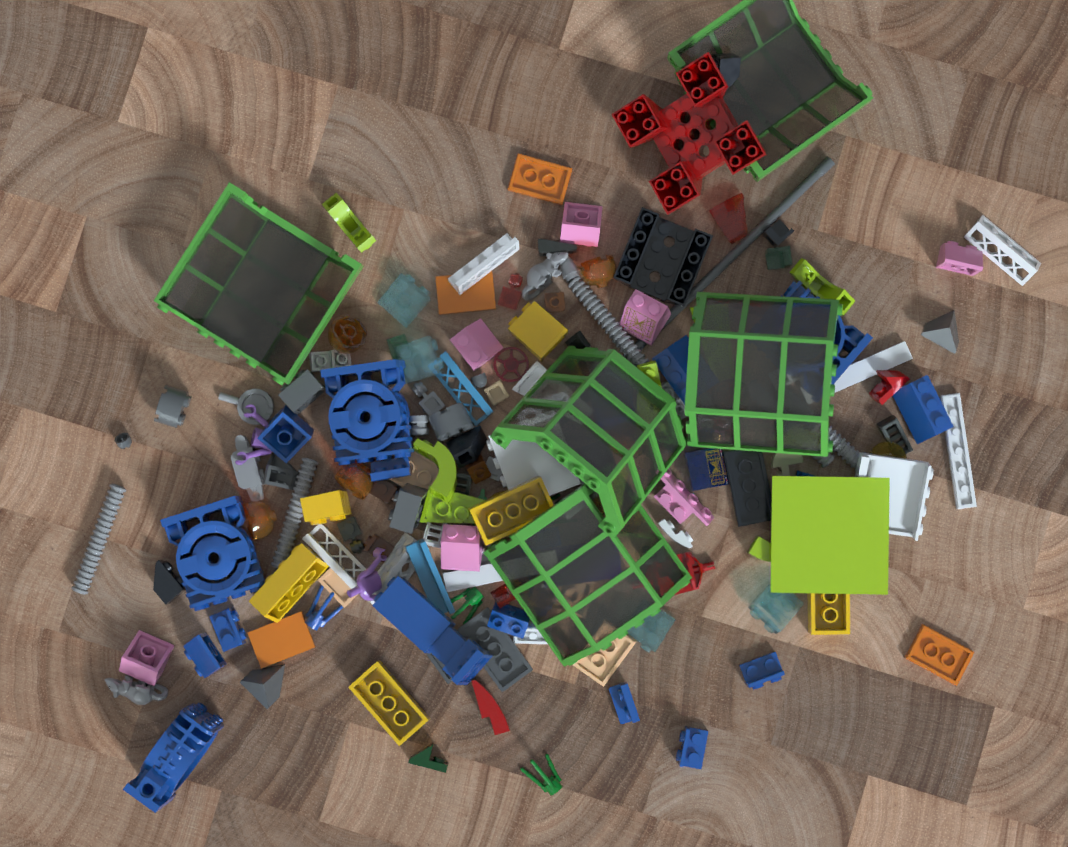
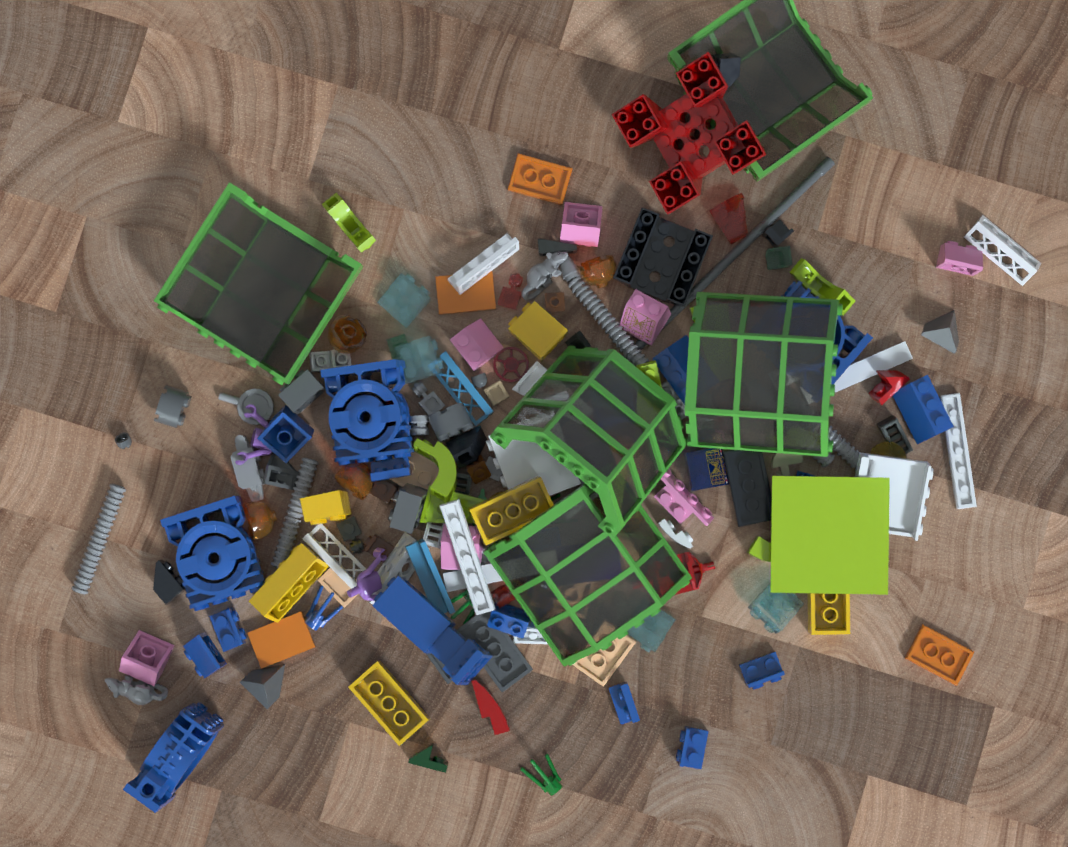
(467, 557): none -> white tile

